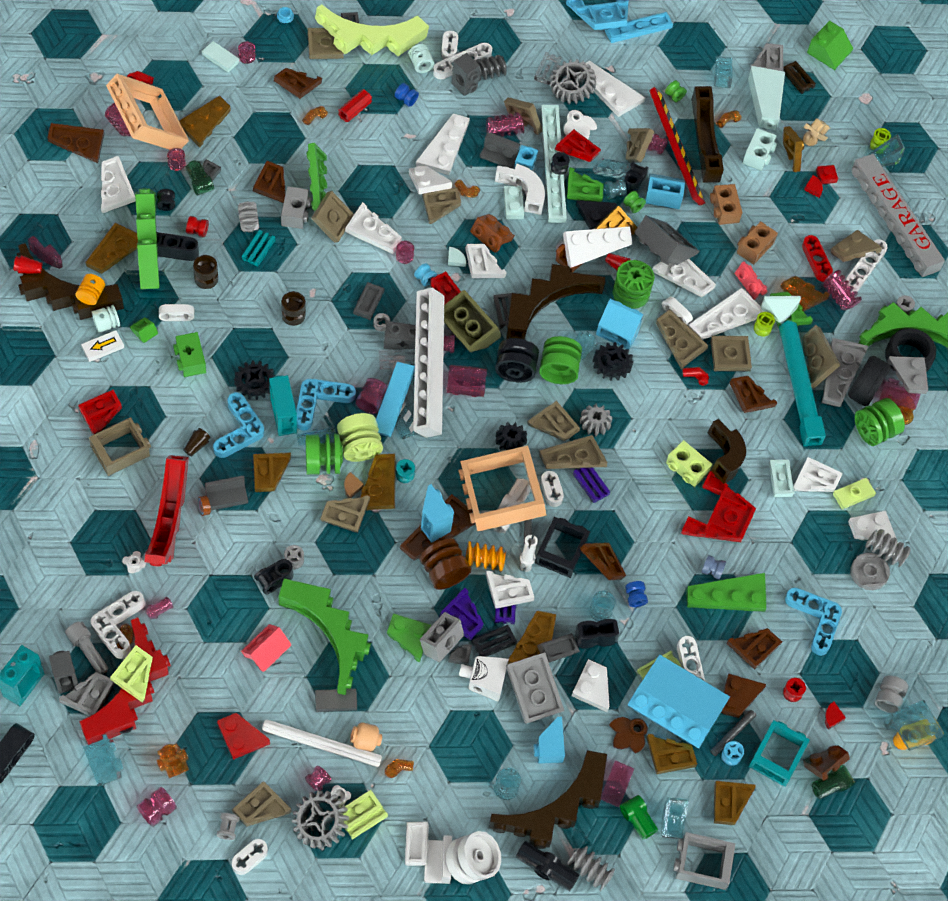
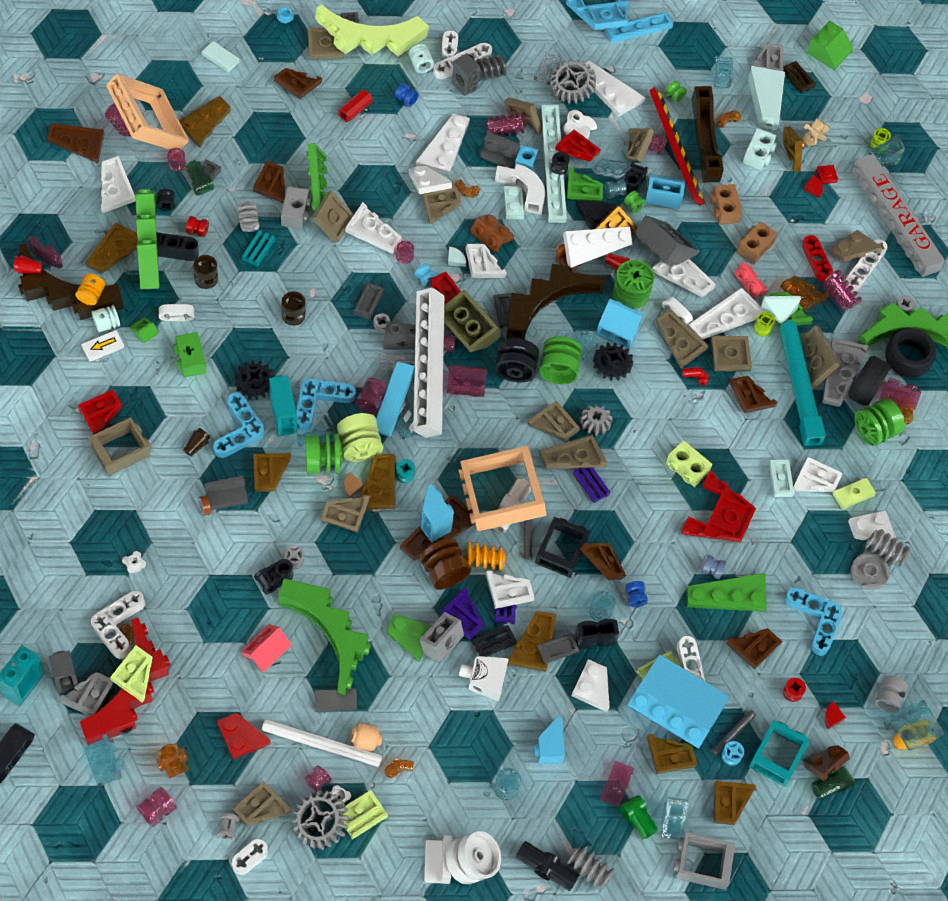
(80, 637): light grey piece -> none
(140, 76): red arm -> none
(160, 607): clear pink pin -> none
(168, 519): red arch -> none
(246, 52): clear pink wheel -> none
(313, 113): clear orange arm -> none
(416, 843): white tile -> none
(461, 655): dark grey tile -> none
(510, 436): black gear -> none
(527, 556): white pin -> none
(535, 688): light grey plate -> none
(556, 488): white beam -> none
(563, 811): dark brown arch -> none
(626, 735): reddish brown plate -> none
(733, 448): dark brown arch -> none
(741, 693): reddish brown wing -> none
(911, 373): light grey wing -> none

